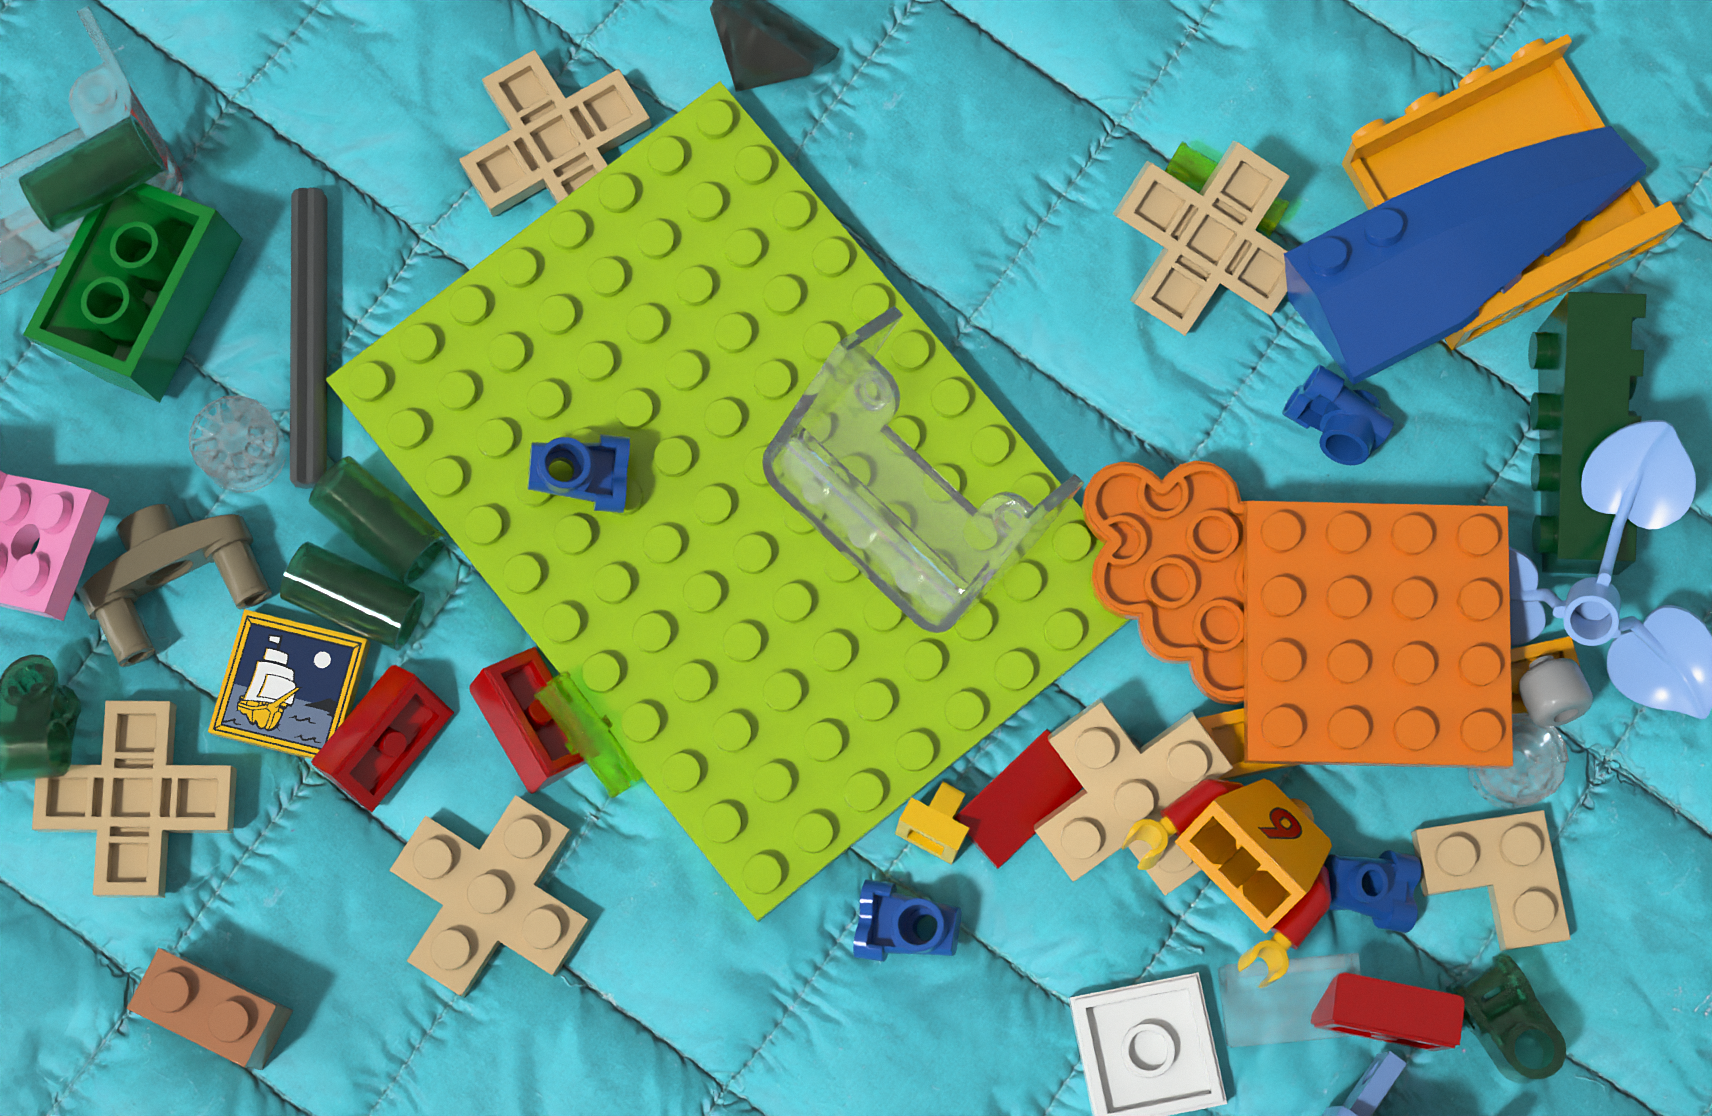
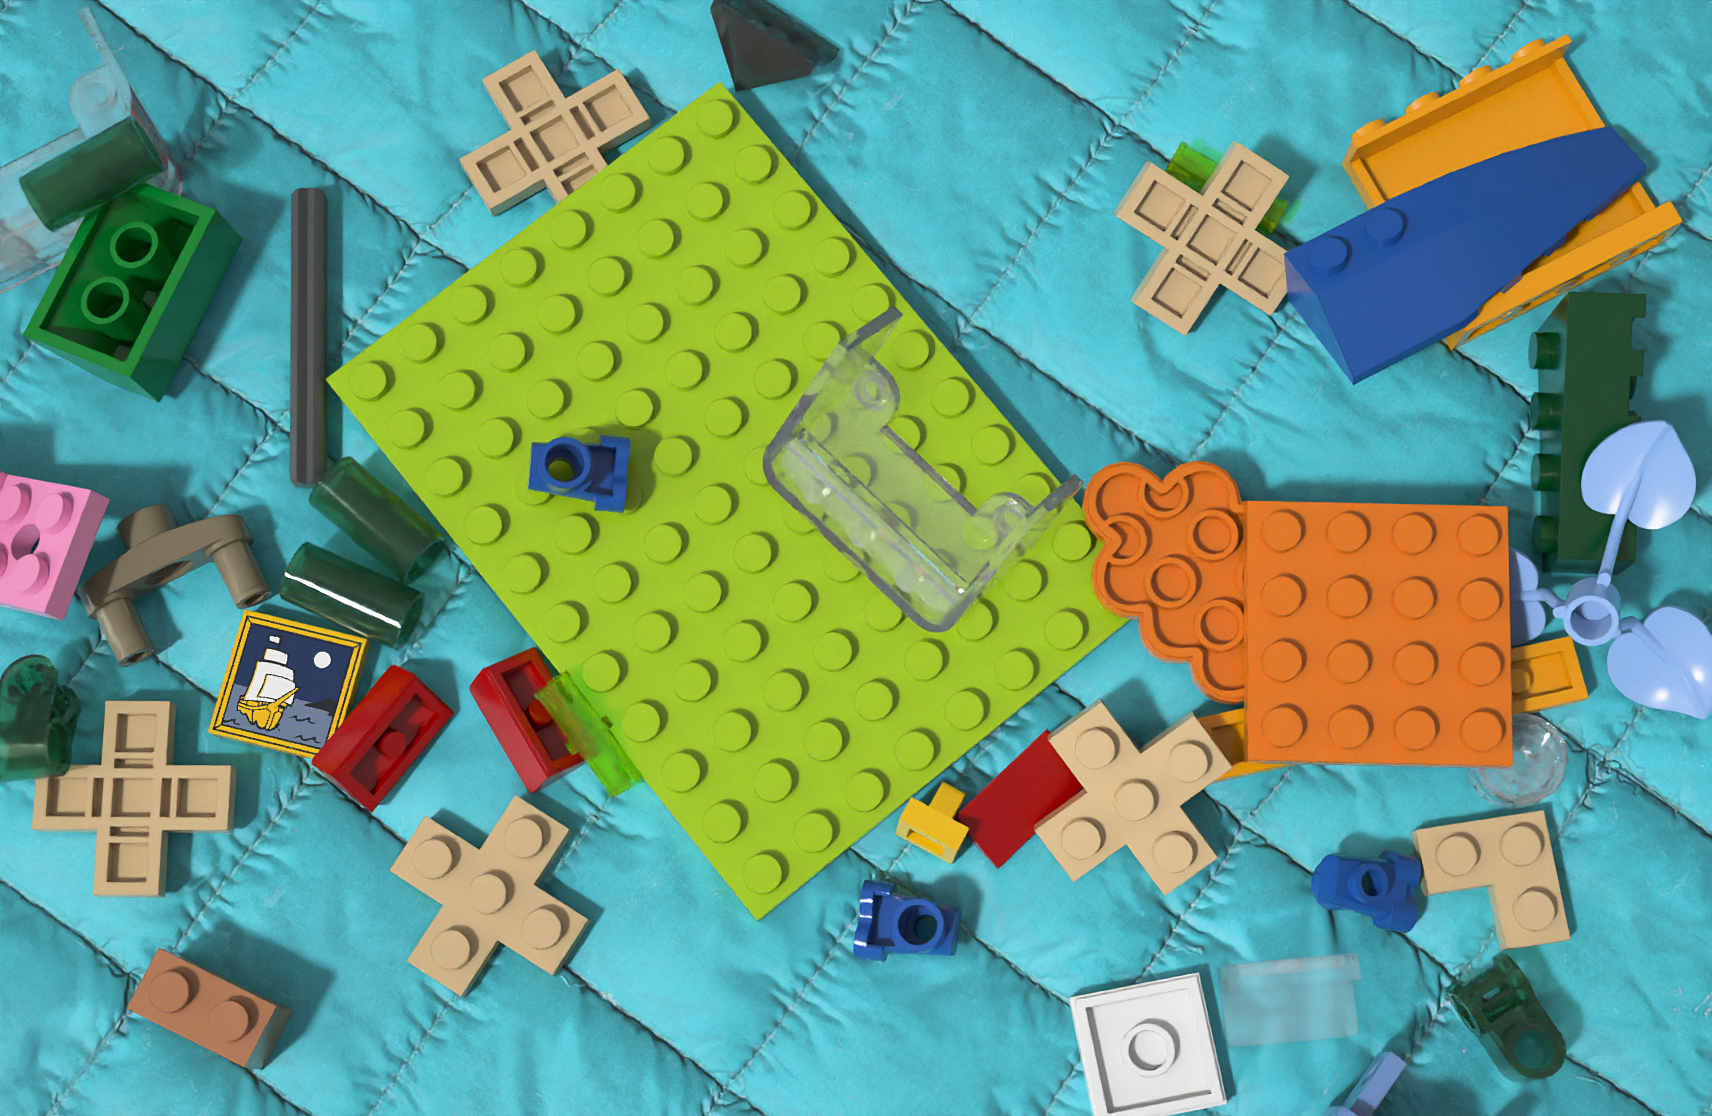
(238, 445): clear wheel -> none
(1257, 852): light orange torso -> none
(1347, 417): blue plate -> none
(1390, 1012): red slope -> none
(1555, 691): light grey piece -> none

